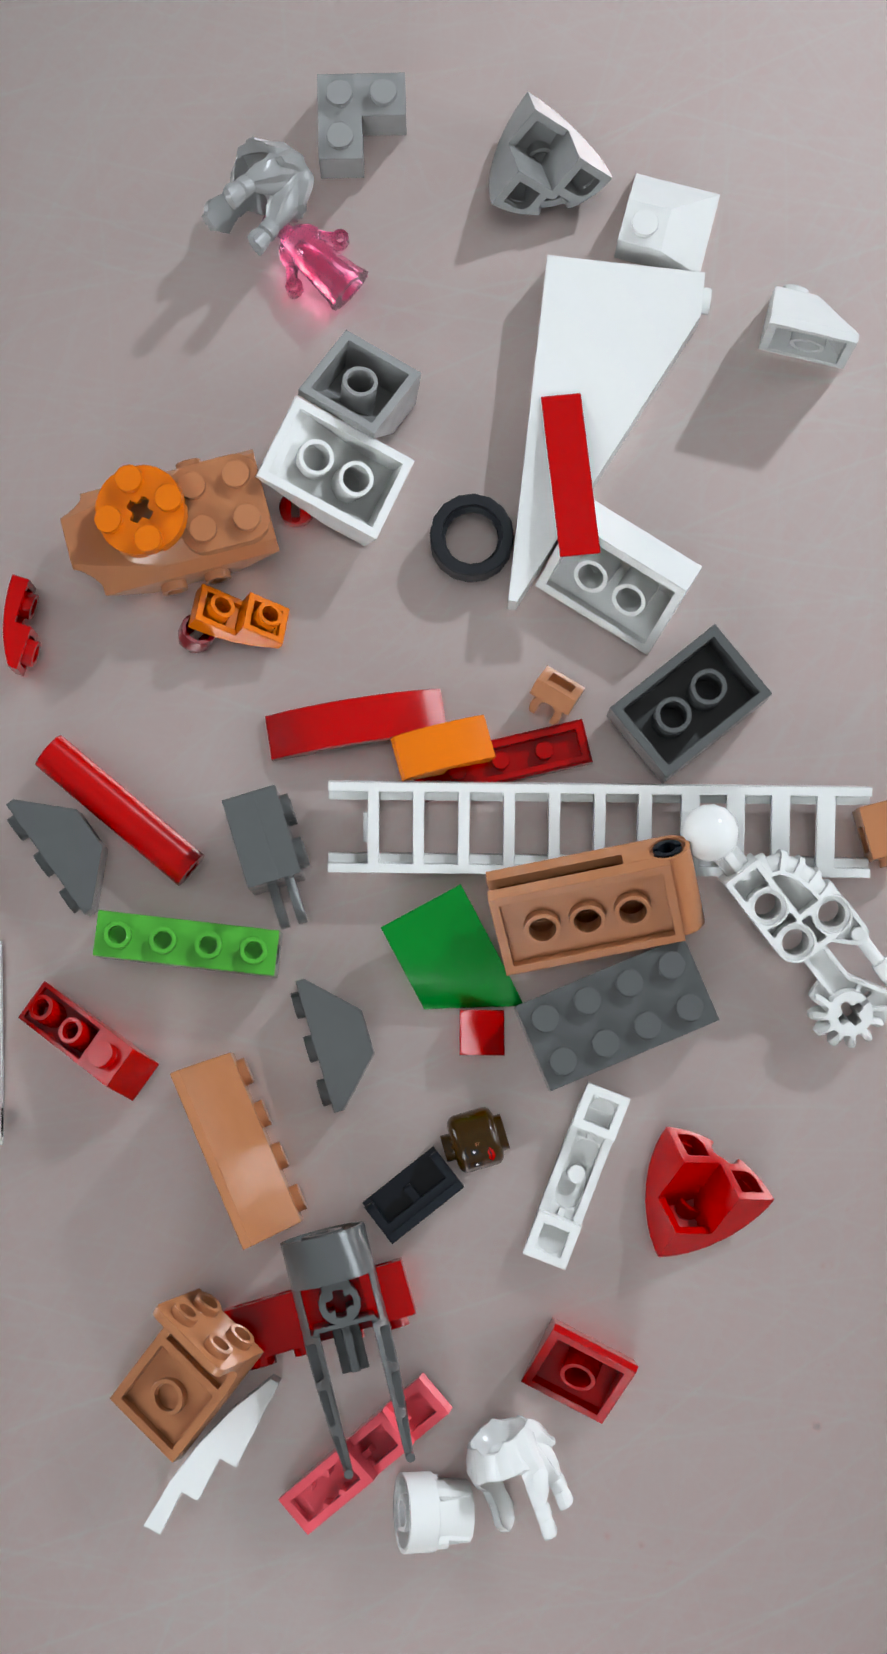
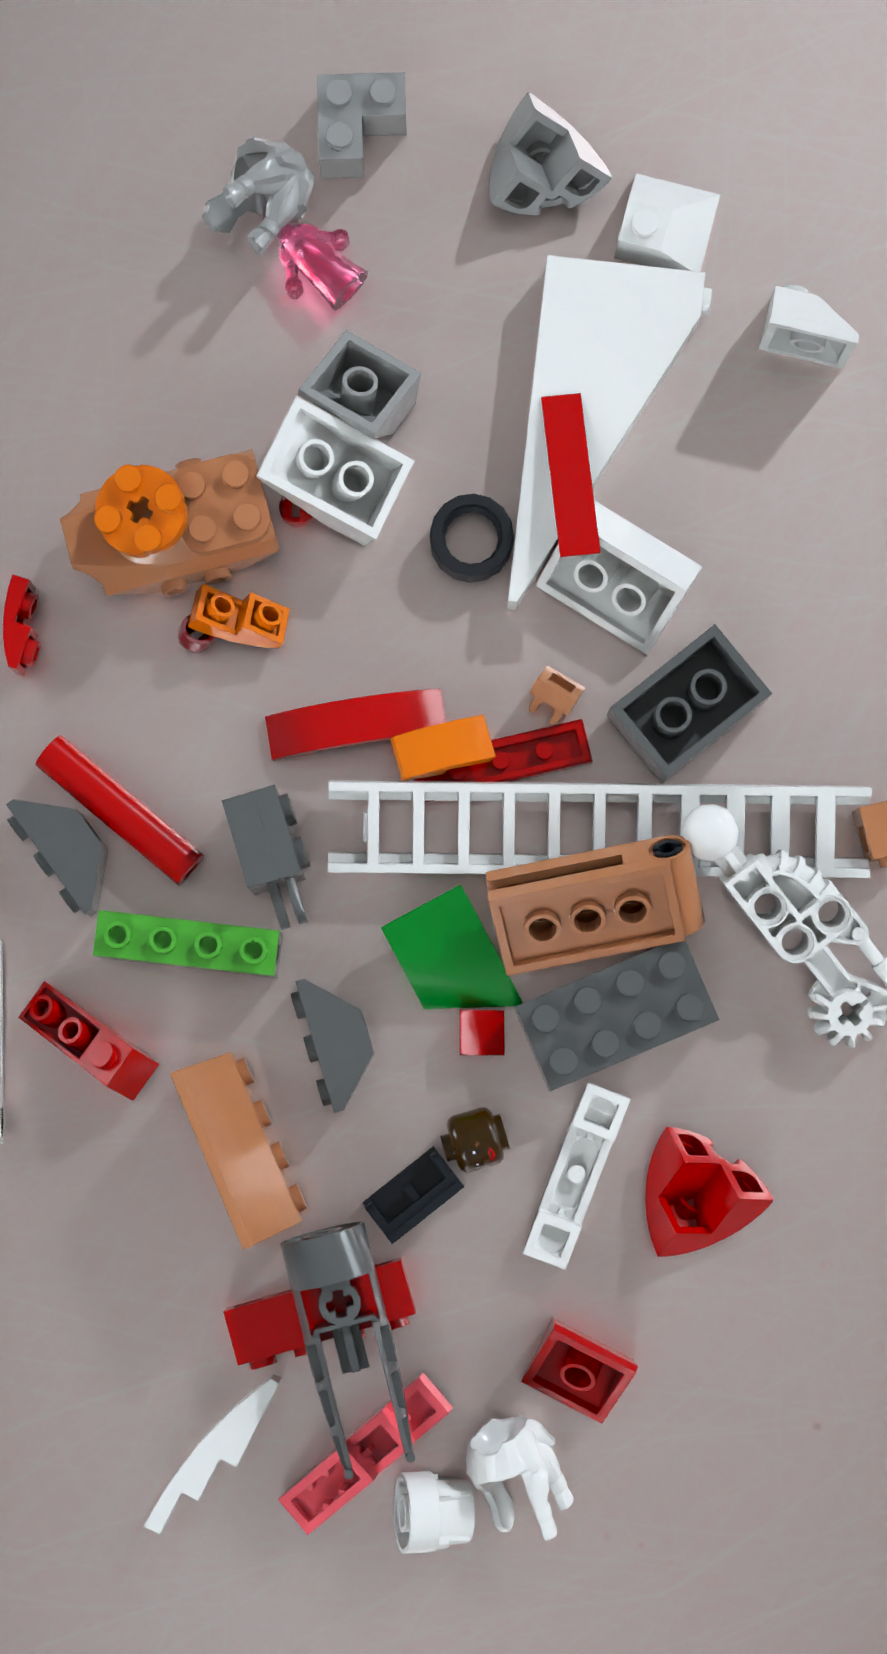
(186, 1372): nougat bracket -> none

